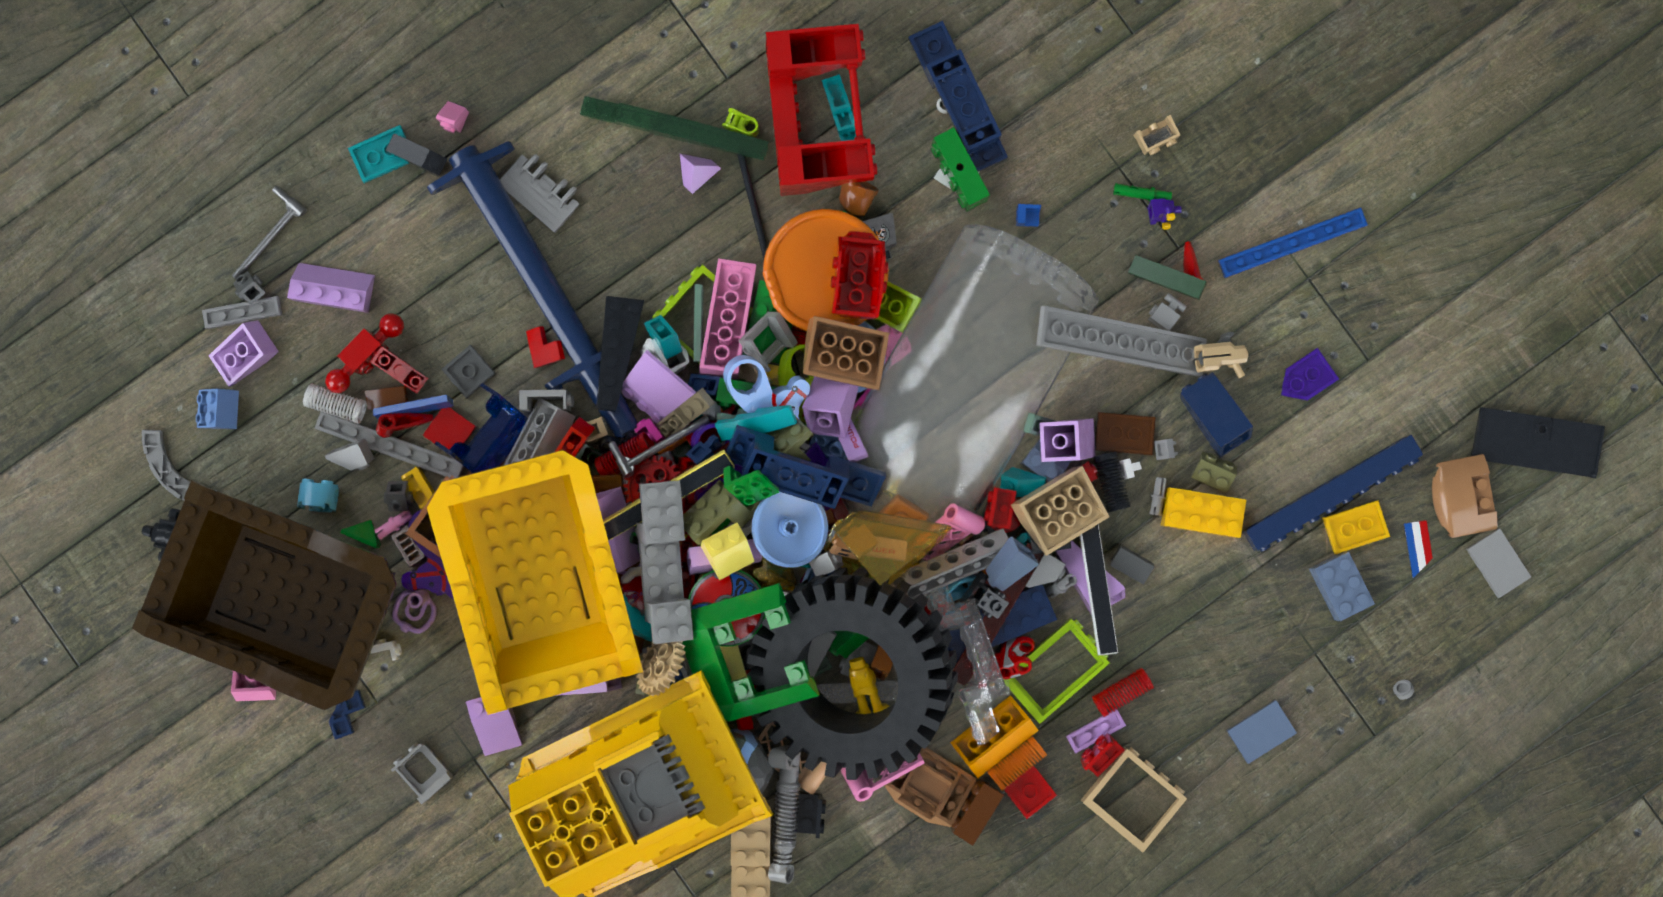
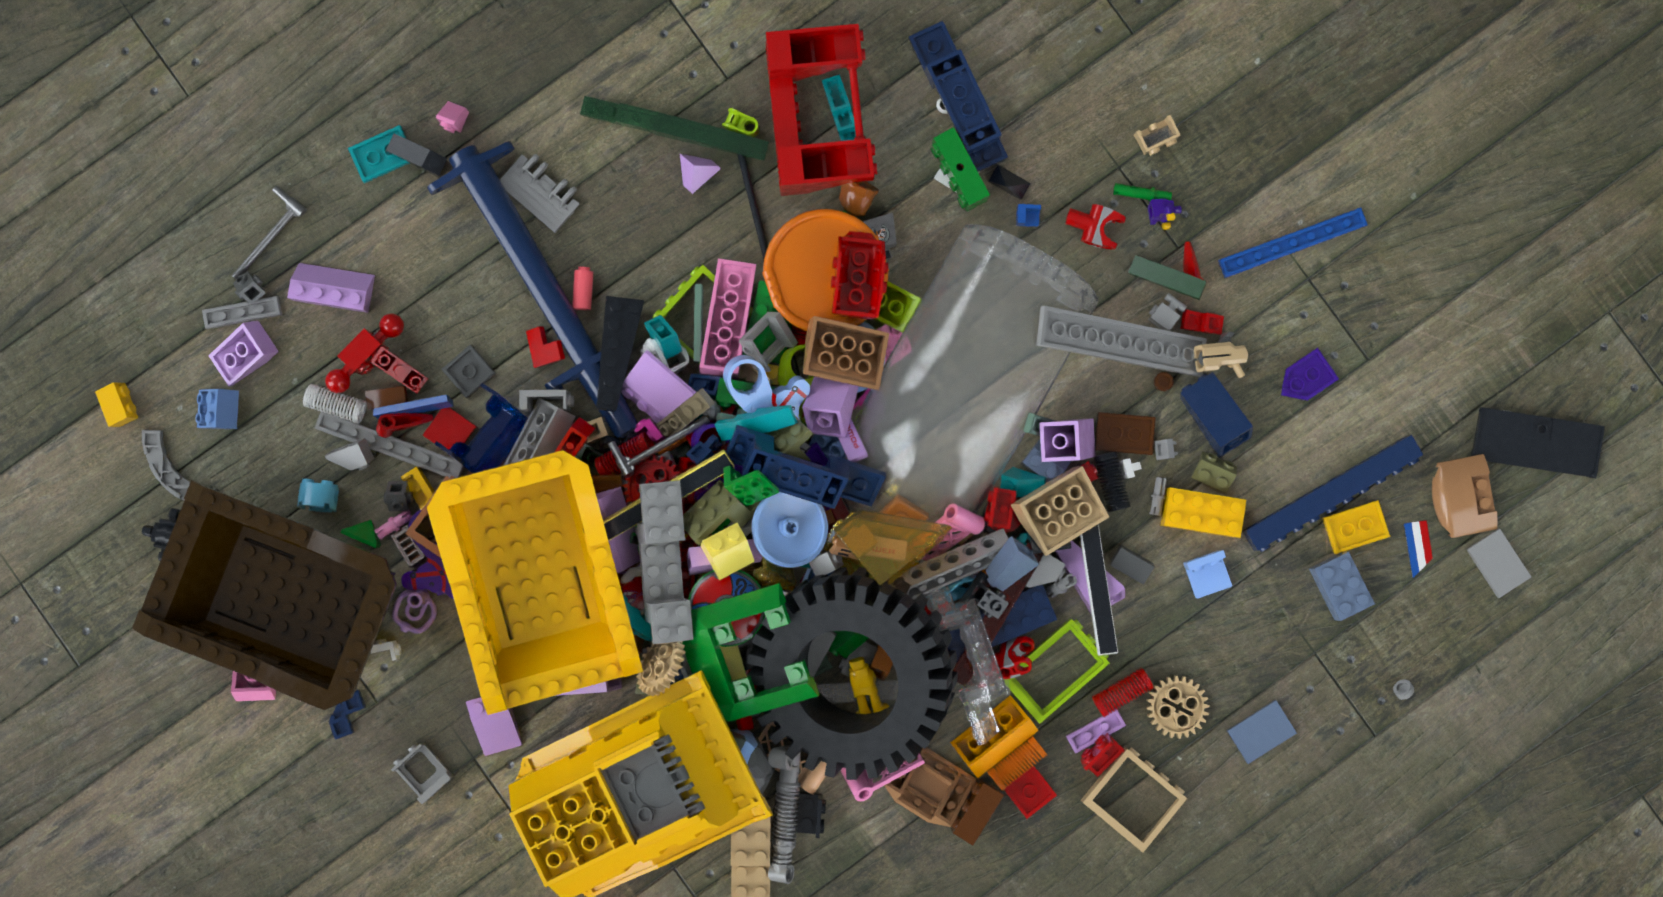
(116, 404): none -> yellow brick
(582, 289): none -> coral brick
(1009, 182): none -> black slope
(1094, 224): none -> red connector
(1163, 381): none -> reddish brown tile
(1169, 722): none -> tan gear
(1202, 322): none -> red slope
(1208, 574): none -> light blue bracket

